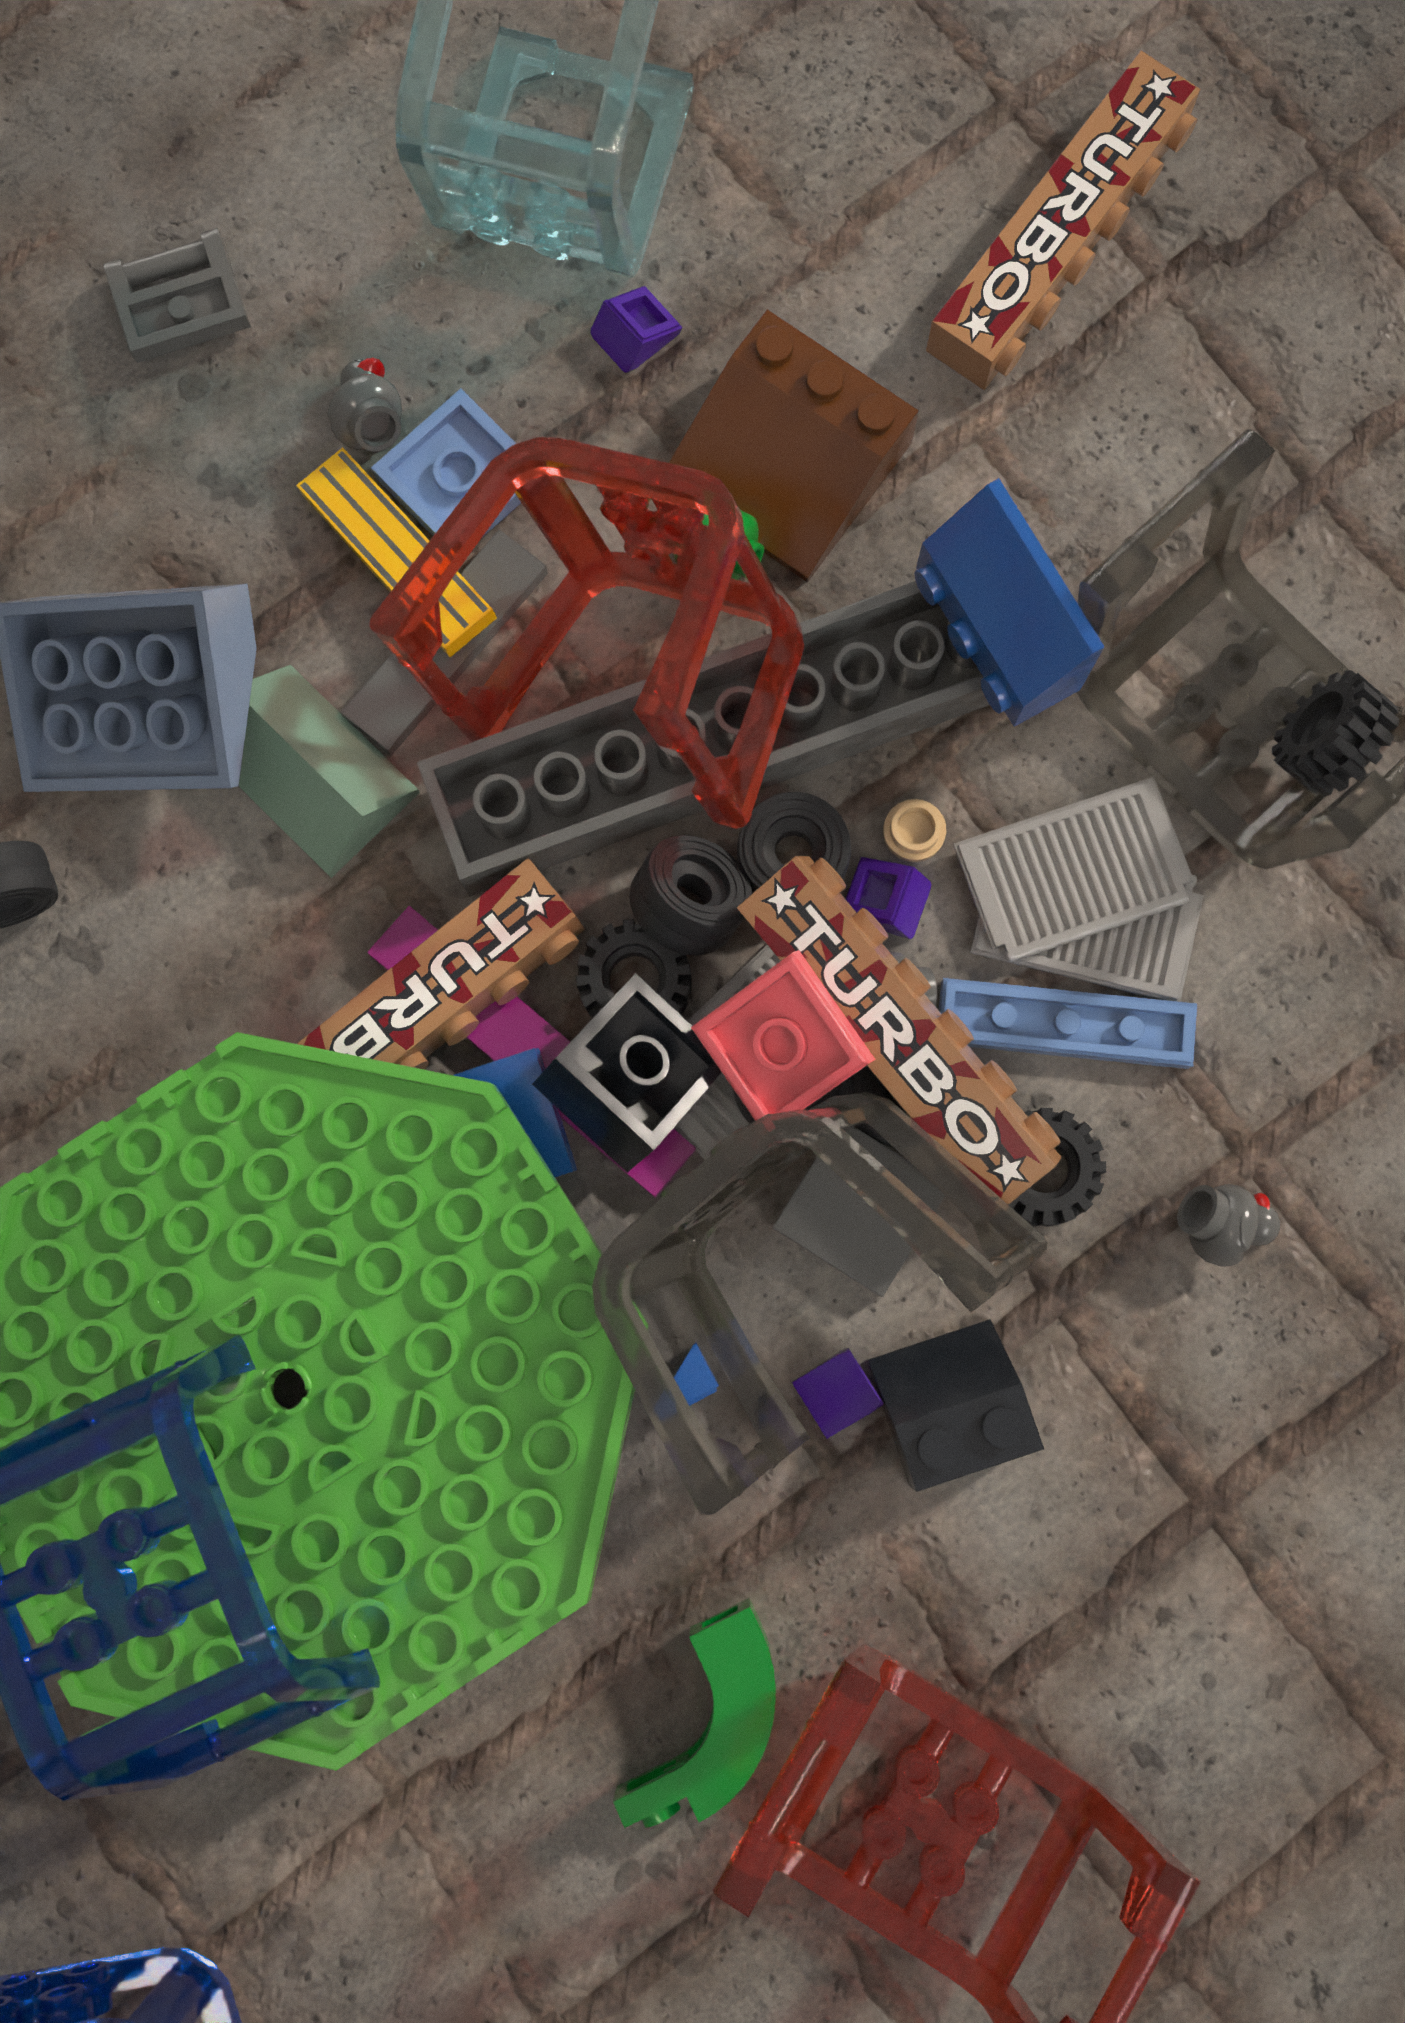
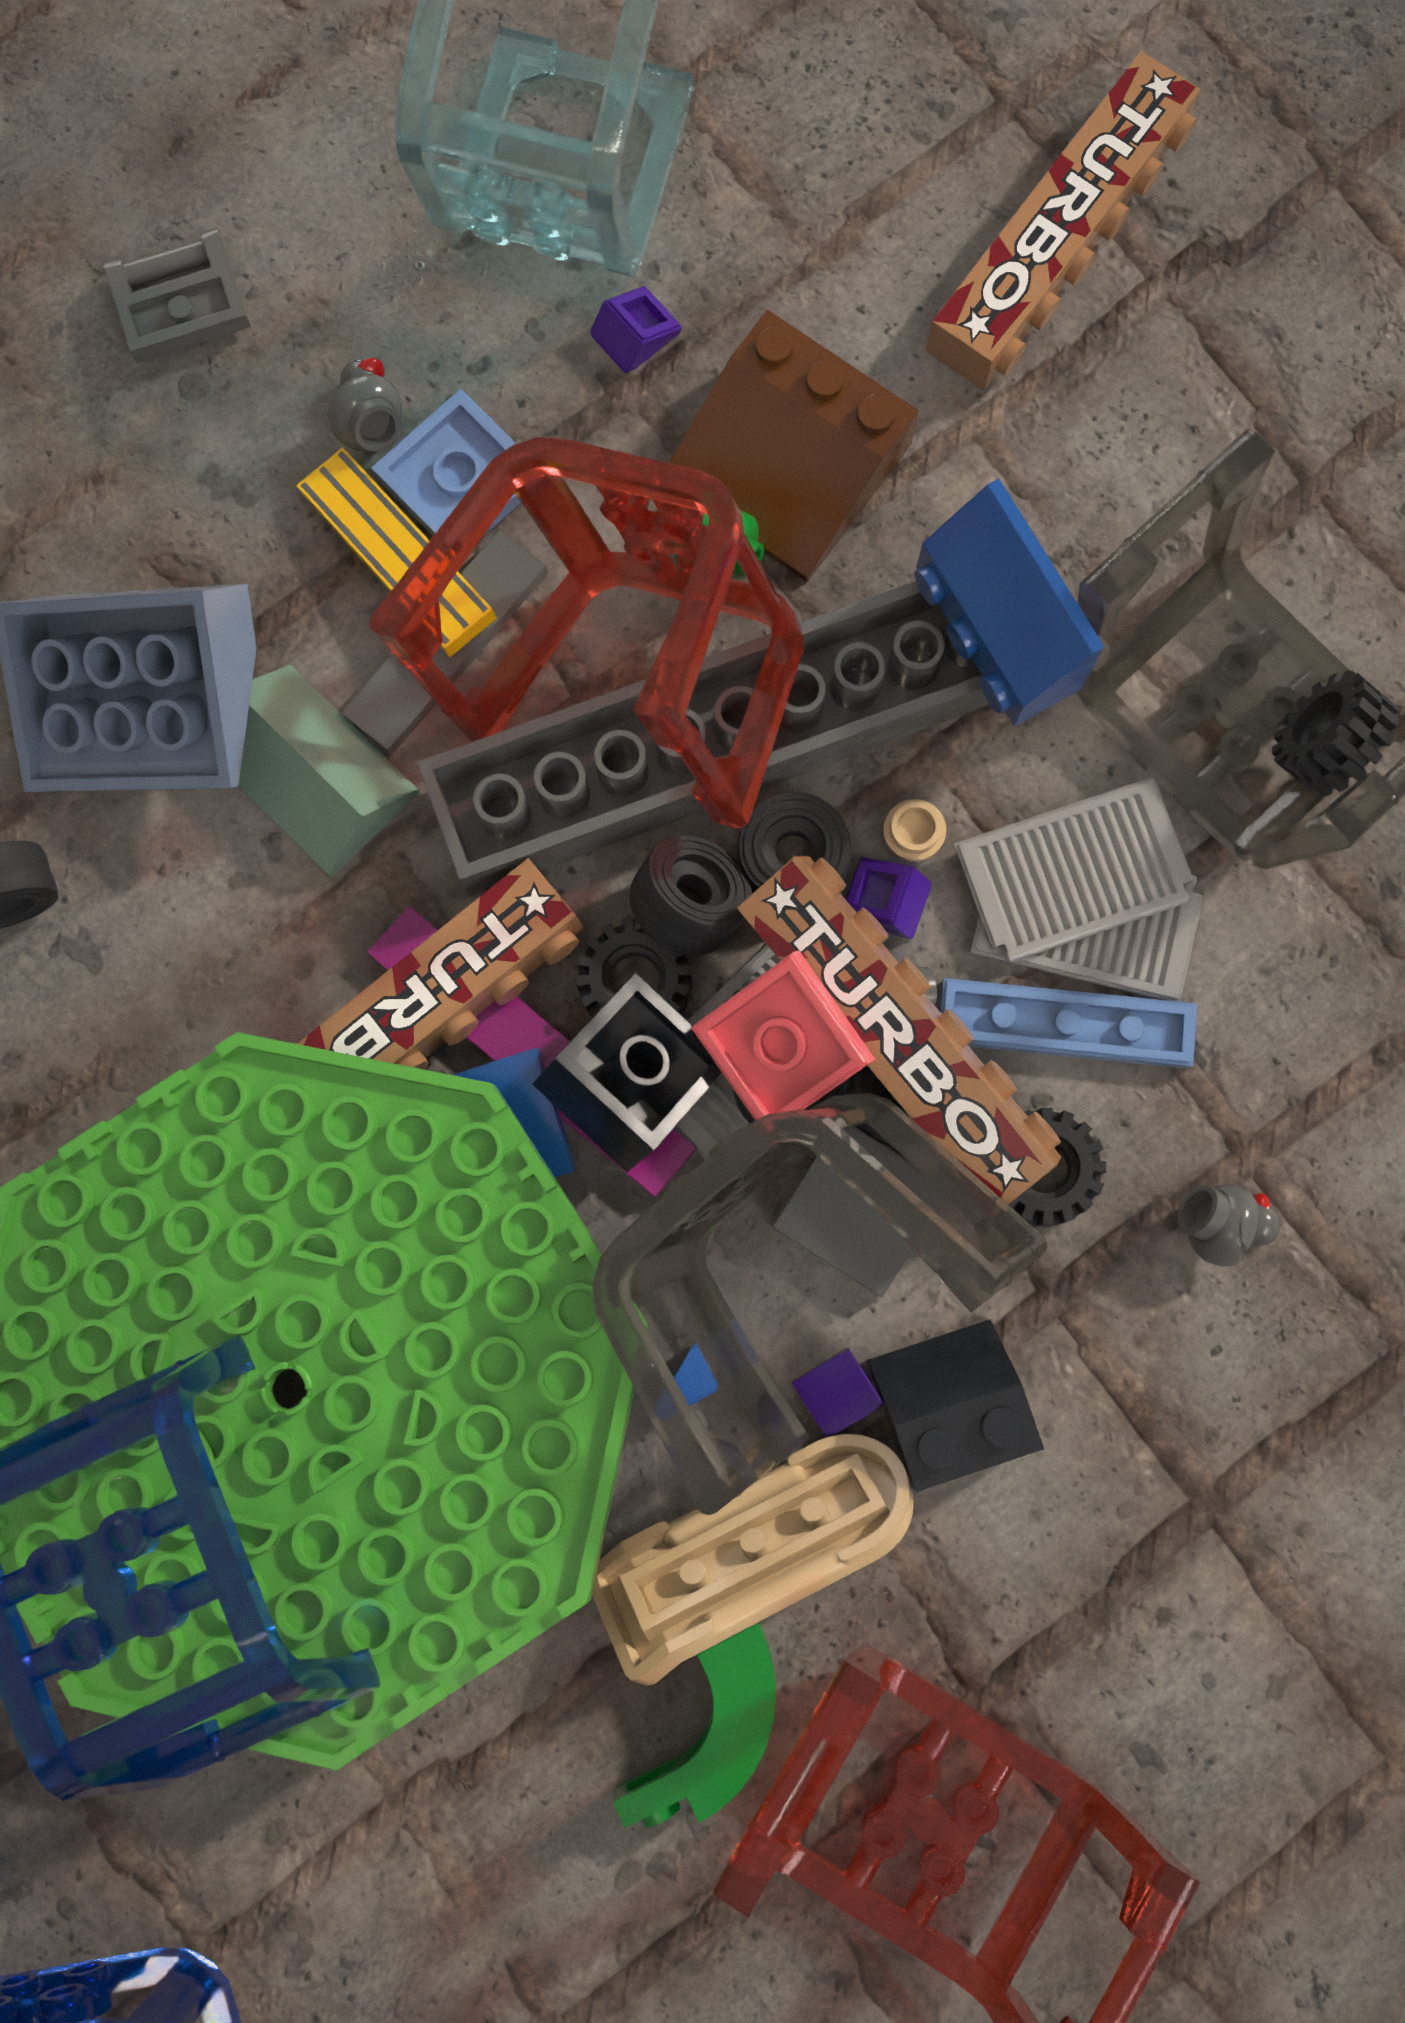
(770, 1547): none -> tan piece

